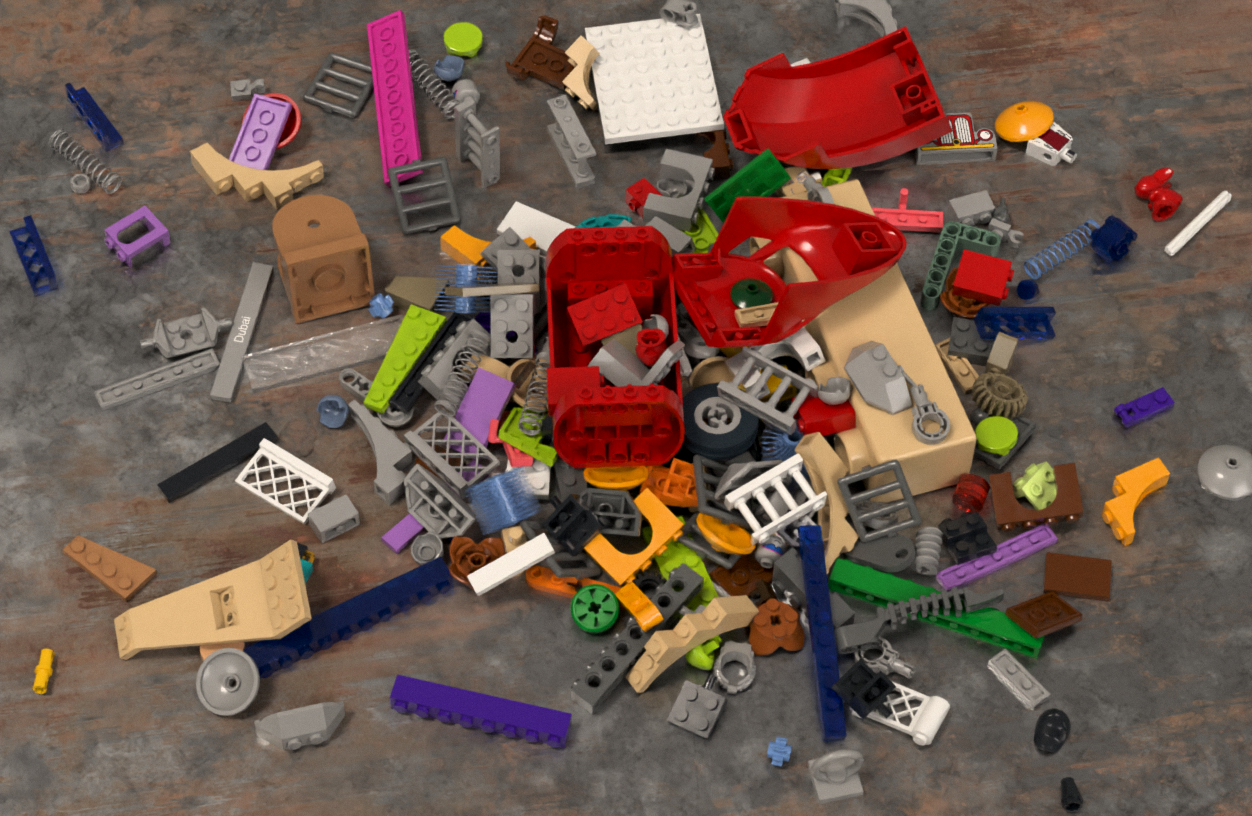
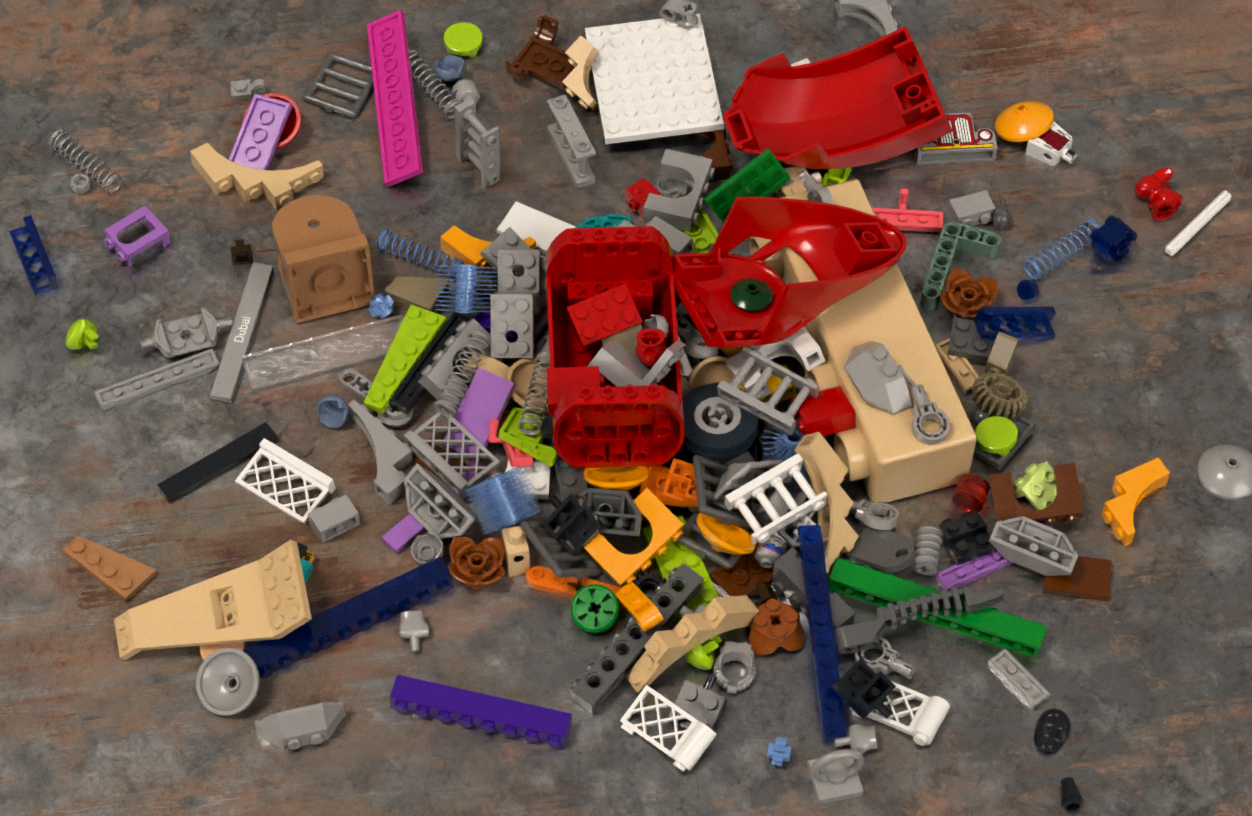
(43, 671): yellow pin -> none
(82, 334): none -> lime piece
(93, 117): clear blue fence -> none
(241, 253): none -> dark brown tile
(387, 239): none -> medium blue piece
(413, 627): none -> light grey piece
(449, 200): dark grey bar -> none
(491, 289): dark tan tile -> none
(511, 564): white tile -> none
(524, 374): clear smoke tile -> none
(688, 747): none -> white piece
(755, 315): tan tile -> none
(836, 391): light grey hair -> none
(859, 738): none -> light grey piece
(900, 483): dark grey bar -> none
(983, 278): red brick -> none
(1005, 232): light grey plate -> none
(1034, 546): none -> light grey wedge
(1044, 614): reddish brown tile -> none
(1144, 407): dark purple plate -> none

